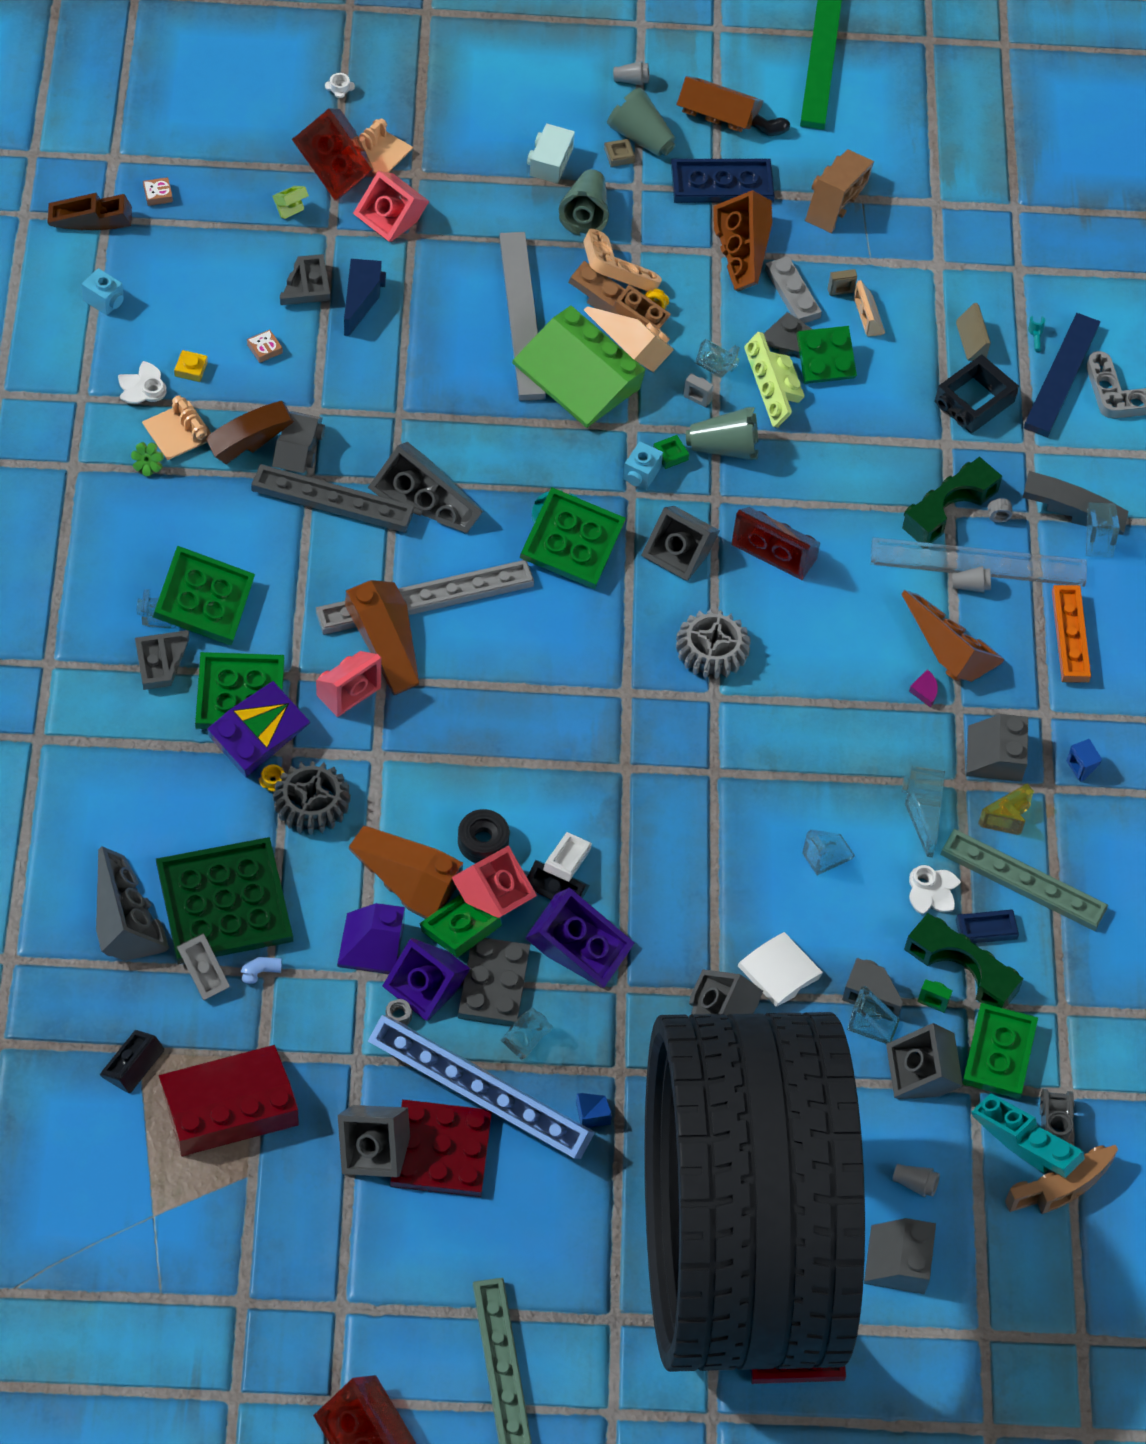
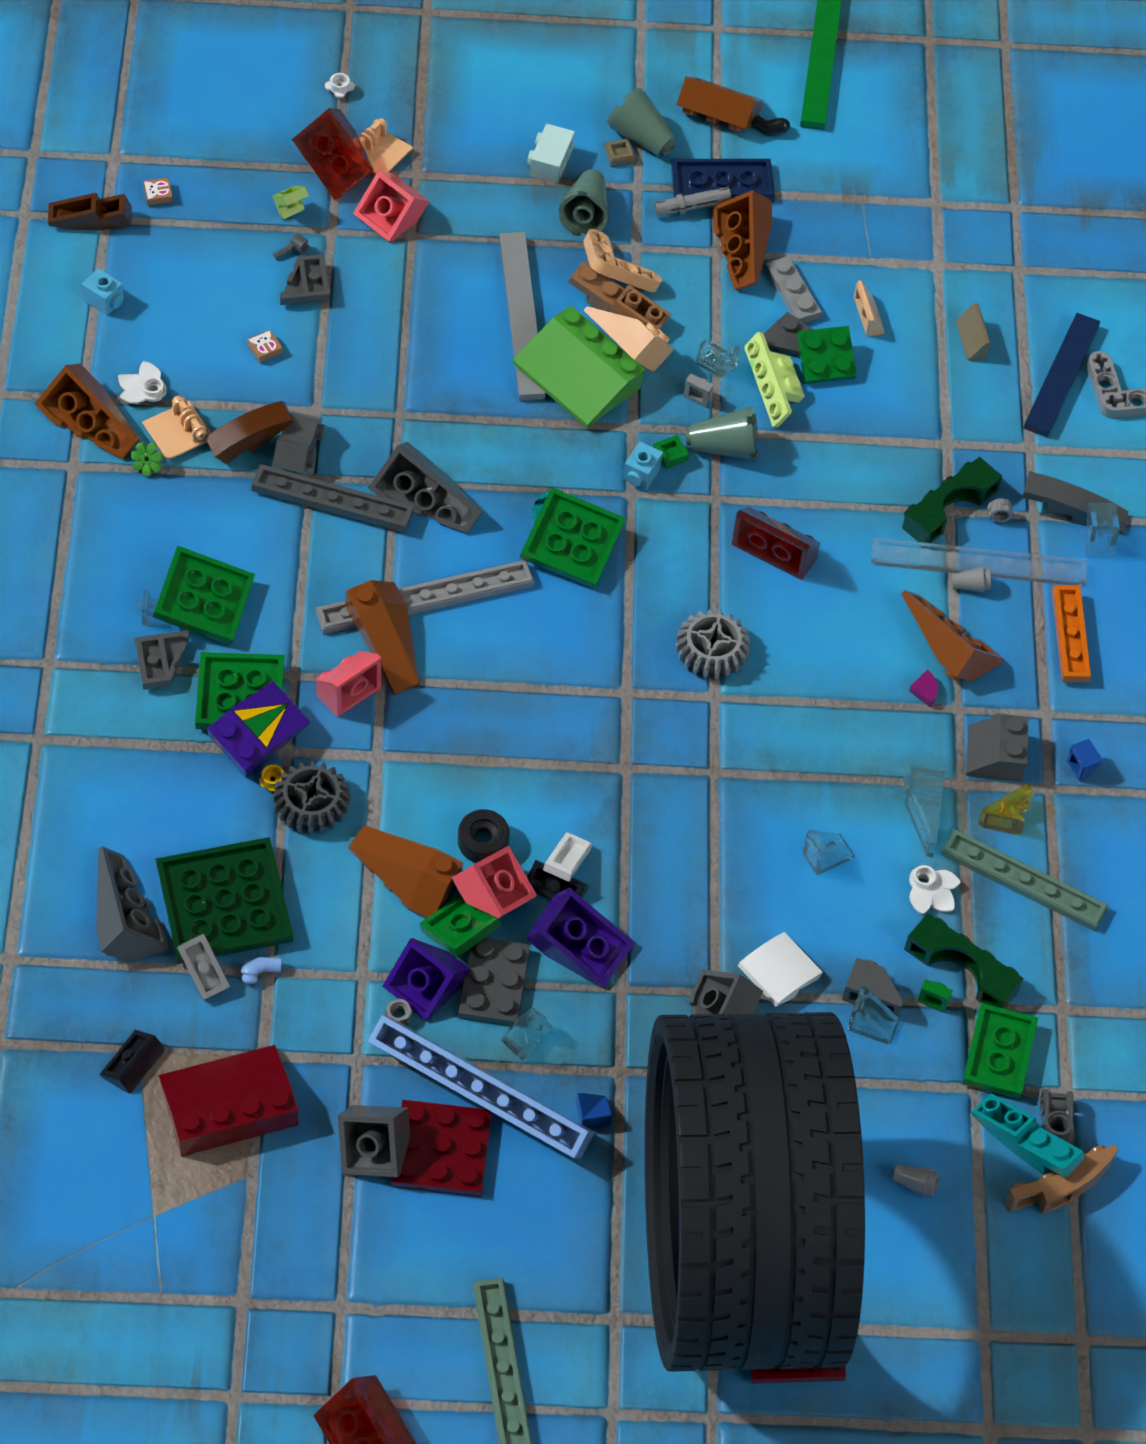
(86, 409): none -> dark orange wedge
(191, 366): yellow plate -> none
(297, 243): none -> dark grey hand
(362, 291): dark blue slope -> none
(372, 938): dark purple slope -> none
(632, 73): light grey cone -> none
(663, 299): yellow plate -> none
(680, 542): dark grey slope -> none
(689, 202): none -> light grey pin
(836, 187): medium nougat wedge -> none
(842, 282): dark tan tile -> none
(900, 1255): dark grey slope -> none
(924, 1063): dark grey slope -> none
(988, 376): black window -> none
(988, 926): dark blue tile -> none
(1036, 330): teal hand -> none

